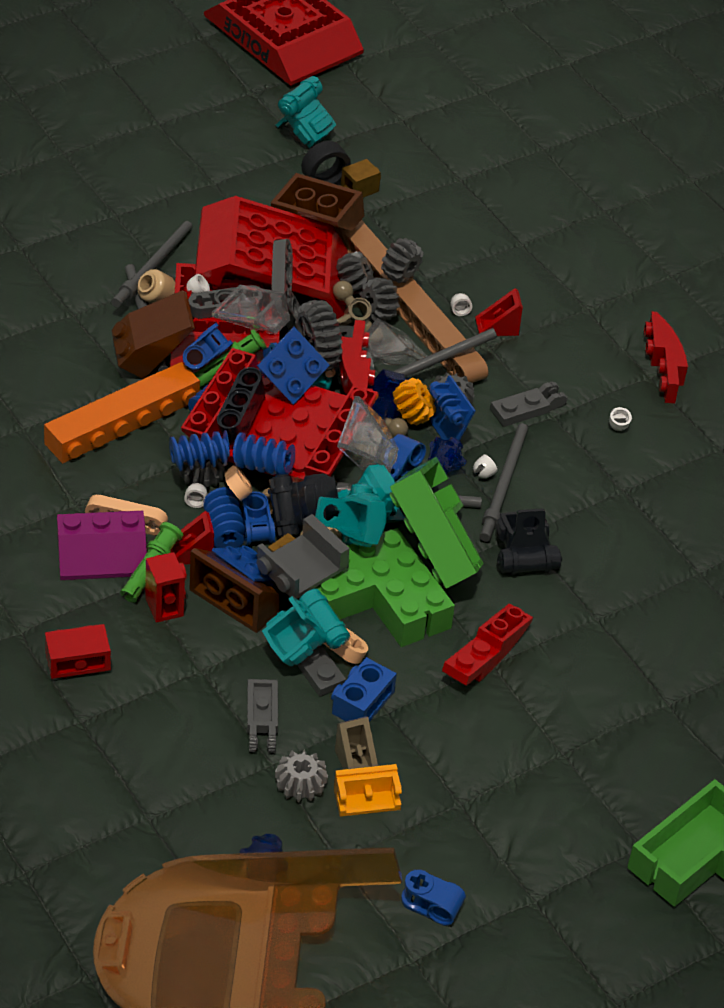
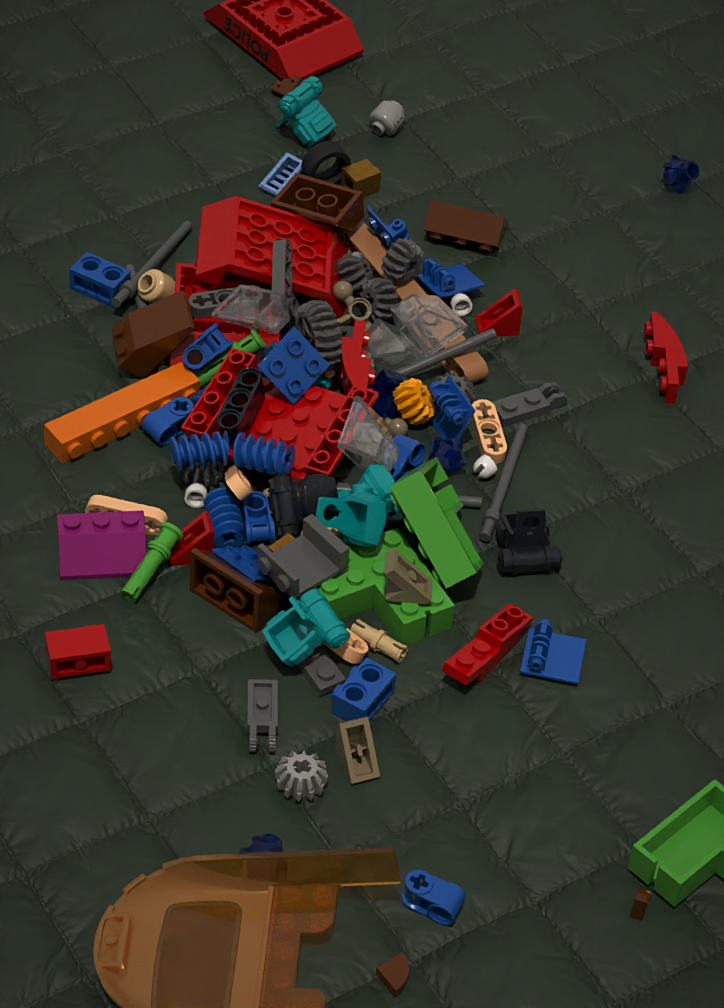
(97, 278): none -> blue brick
(165, 586): red brick -> none
(167, 420): none -> blue piece
(197, 284): white hinge -> none
(286, 85): none -> reddish brown tile
(287, 162): none -> medium blue slope
(367, 790): light orange hinge -> none
(380, 641): none -> tan pin
(387, 118): none -> light grey head
(389, 233): none -> blue hinge
(394, 973): none -> reddish brown tile
(405, 580): none -> dark tan slope
(427, 322): none -> clear slope
(449, 280): none -> blue hinge
(465, 225): none -> reddish brown slope
(490, 422): none -> light nougat beam
(552, 654): none -> blue hinge
(619, 416): white hinge -> none
(640, 904): none -> reddish brown tile
(680, 172): none -> clear blue rock

